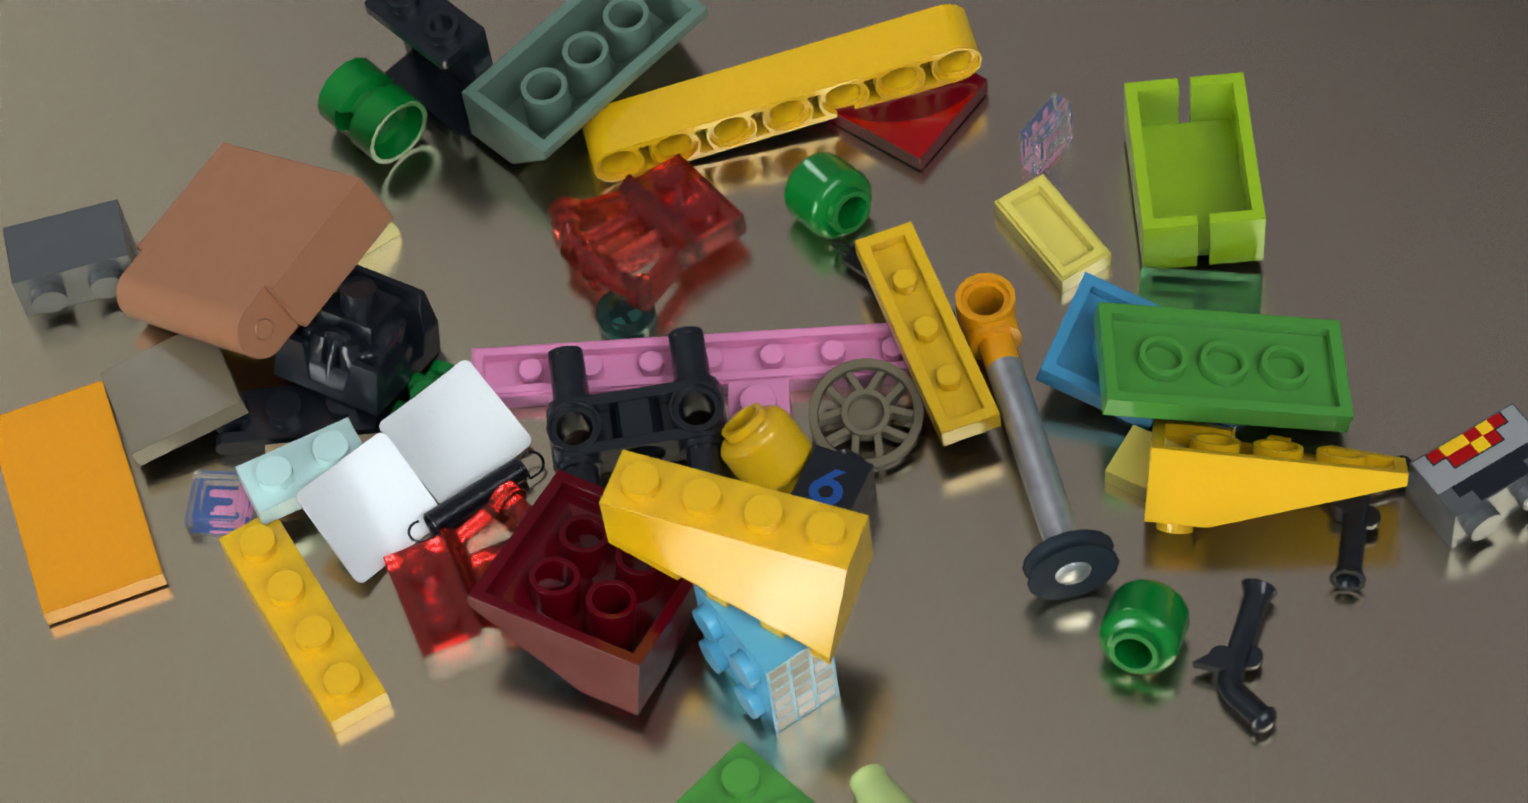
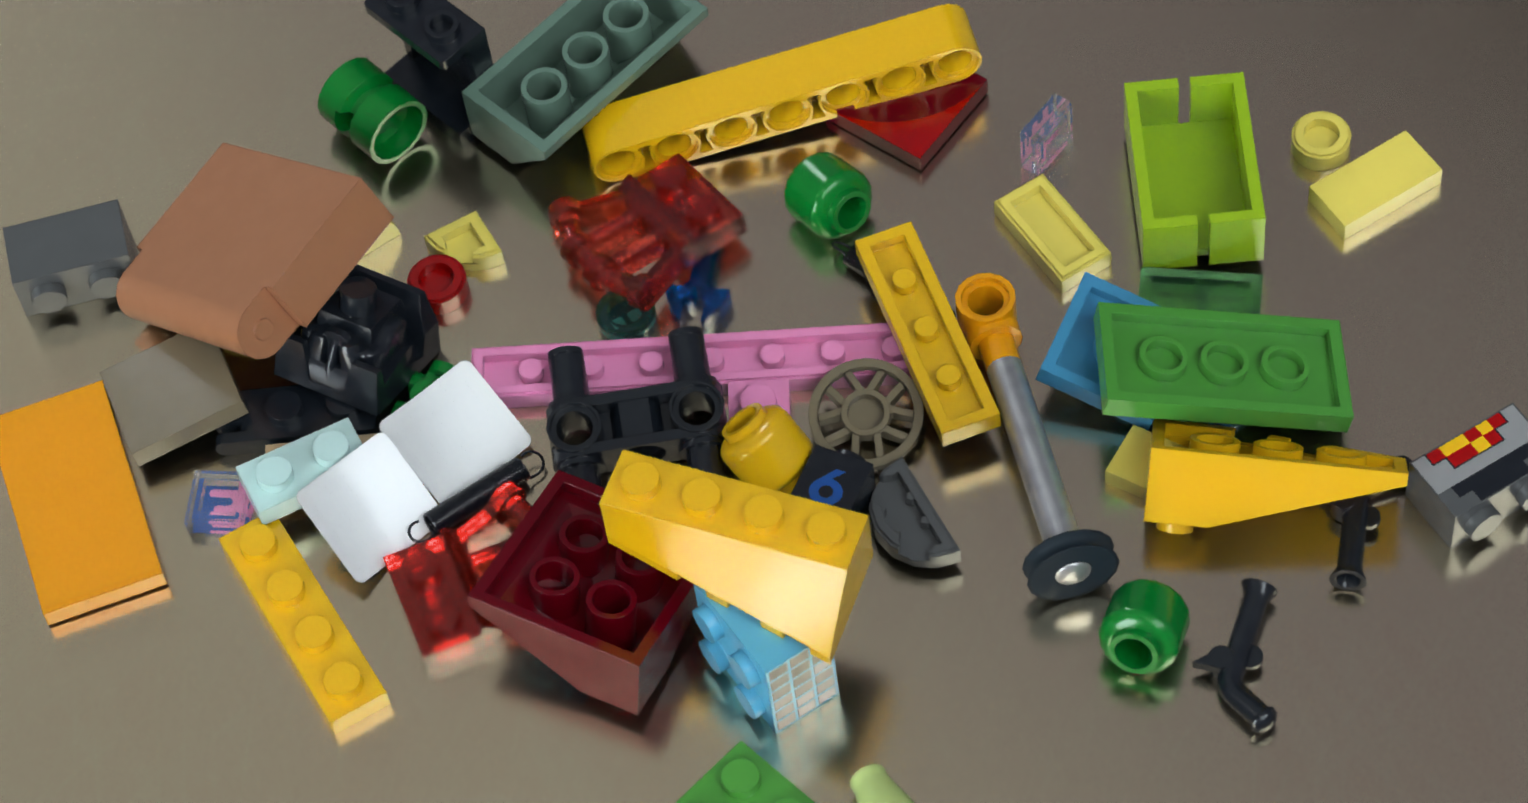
(442, 280): none -> red tile
(467, 242): none -> light yellow tile
(700, 286): none -> clear blue bar
(908, 522): none -> dark grey plate
(1320, 141): none -> light yellow tile
(1375, 184): none -> light yellow tile

